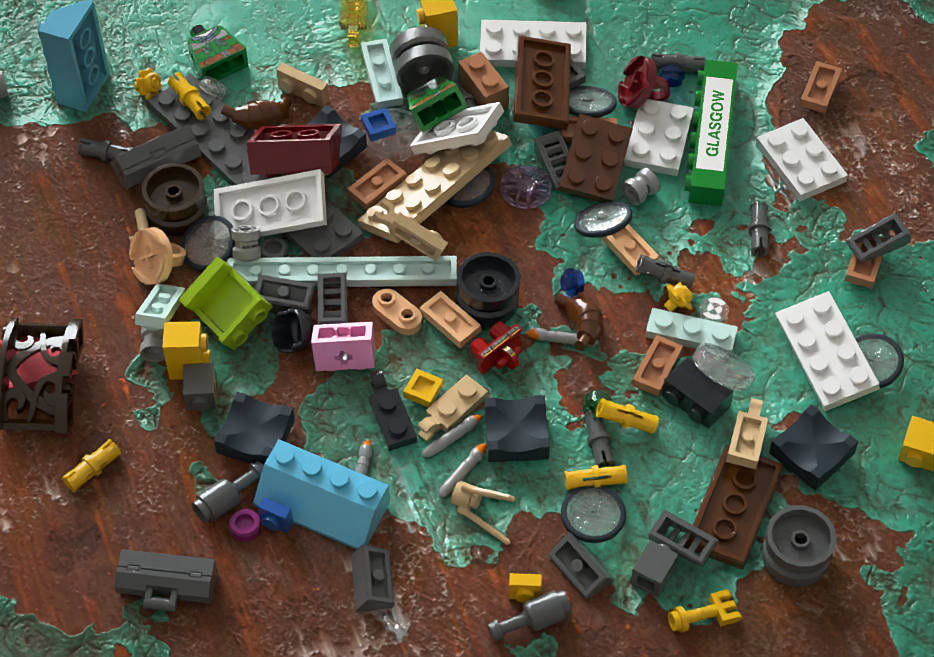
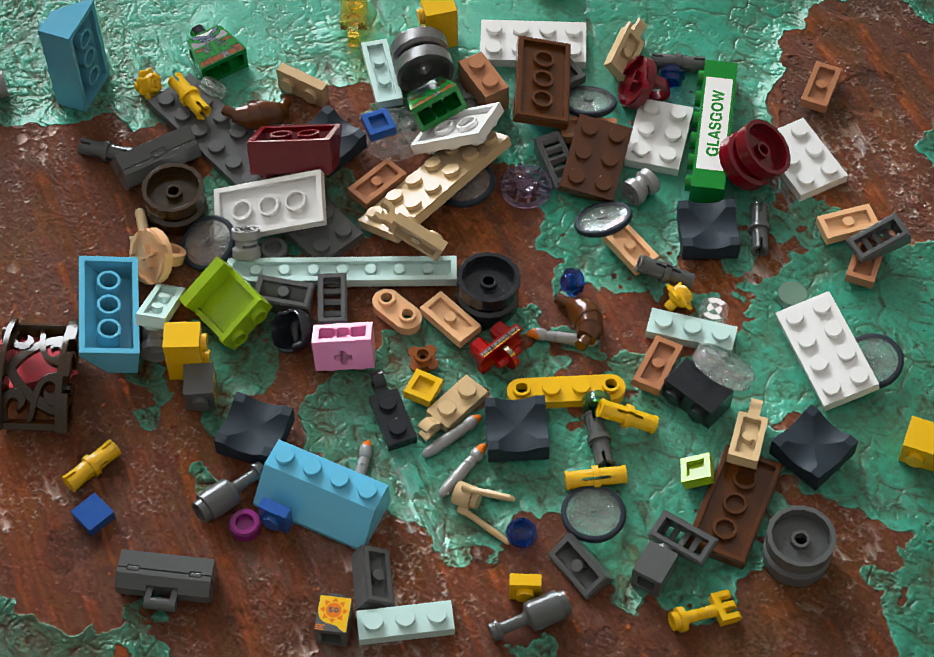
(93, 514): none -> blue tile
(108, 313): none -> medium azure slope
(334, 620): none -> brick
(405, 622): none -> light aqua plate
(425, 365): none -> dark orange plate
(521, 532): none -> clear blue plate
(566, 390): none -> yellow plate
(625, 48): none -> tan plate
(697, 470): none -> plate
(708, 230): none -> black brick
(754, 155): none -> dark red wheel
(791, 293): none -> sand green tile
(845, 223): none -> light nougat plate

